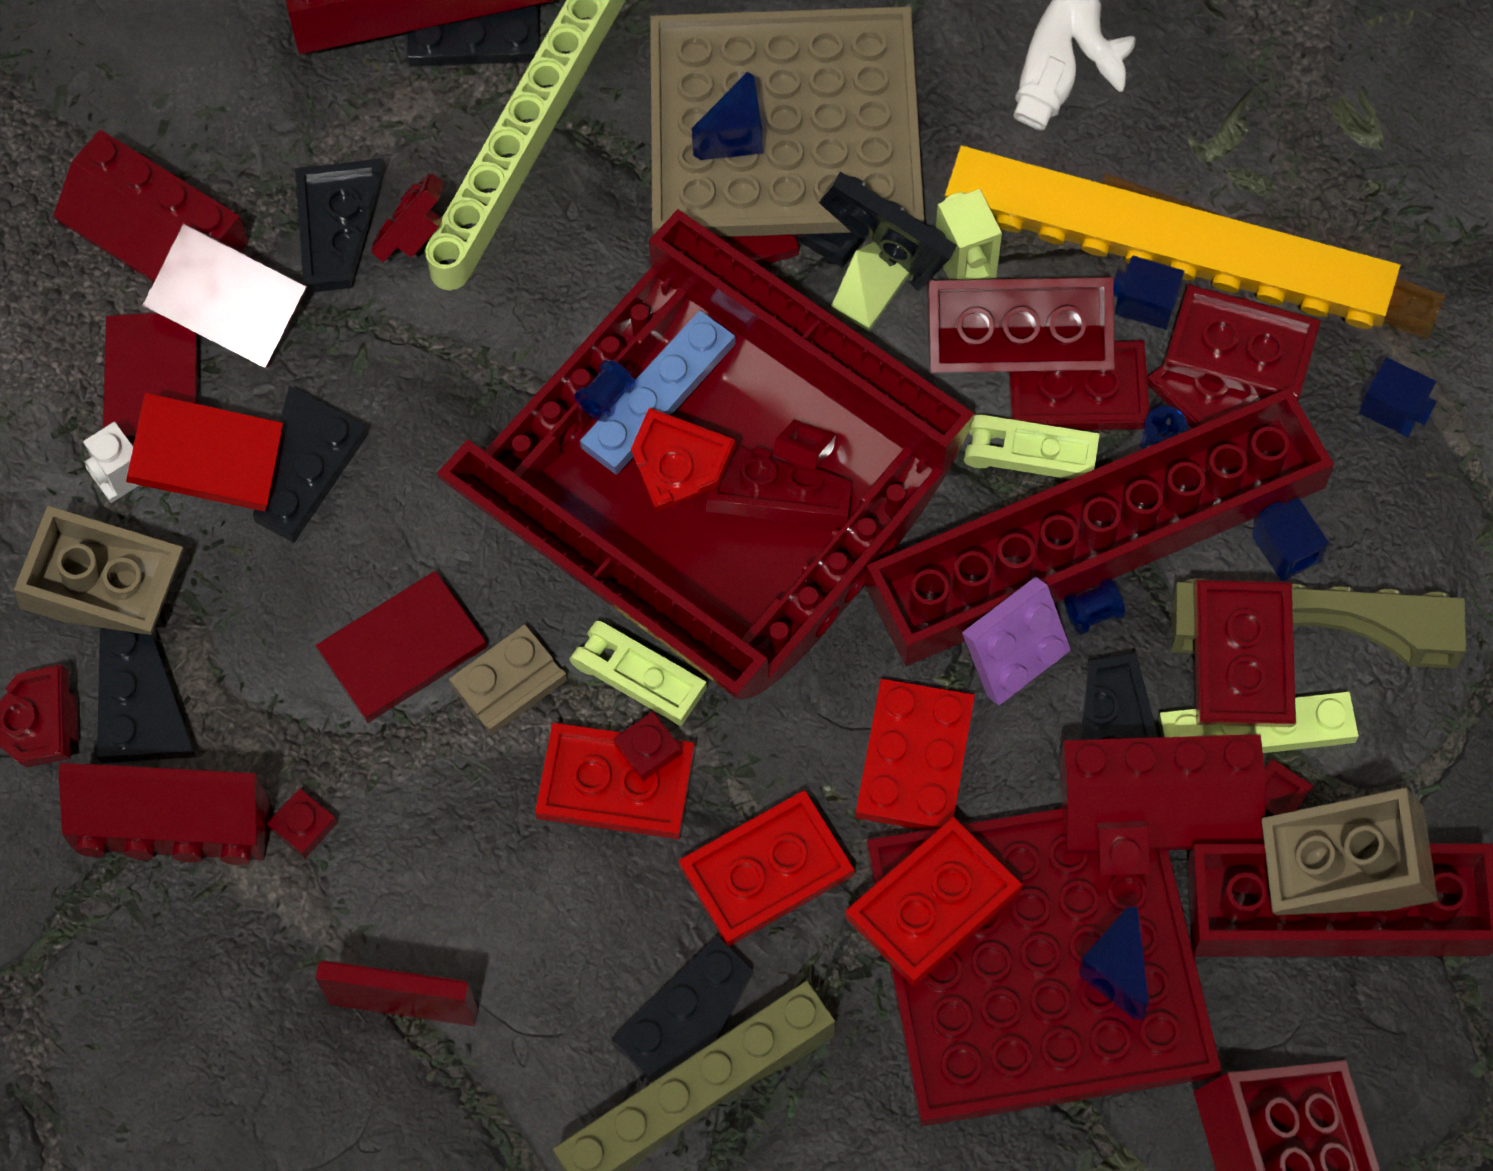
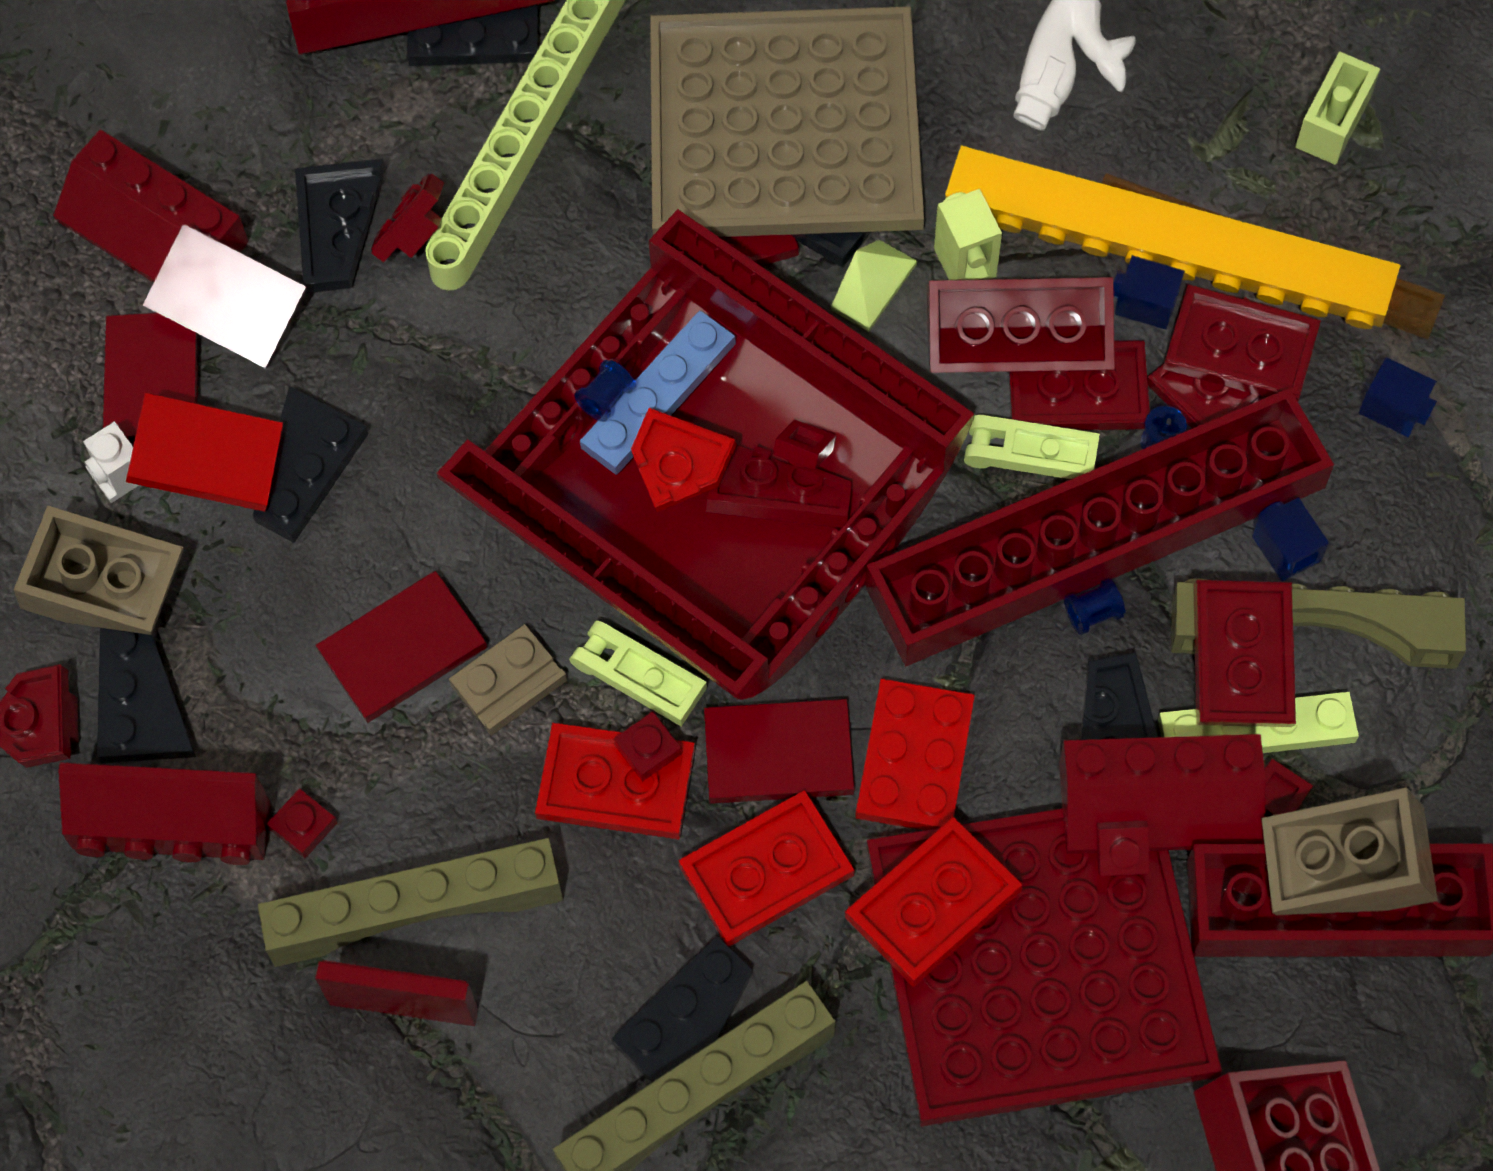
(333, 917): none -> olive arch
(731, 125): clear blue slope -> none
(778, 751): none -> dark red tile
(901, 238): black wing -> none
(1016, 641): medium lavender plate -> none
(1118, 967): clear blue slope -> none
(1337, 108): none -> yellowish green brick

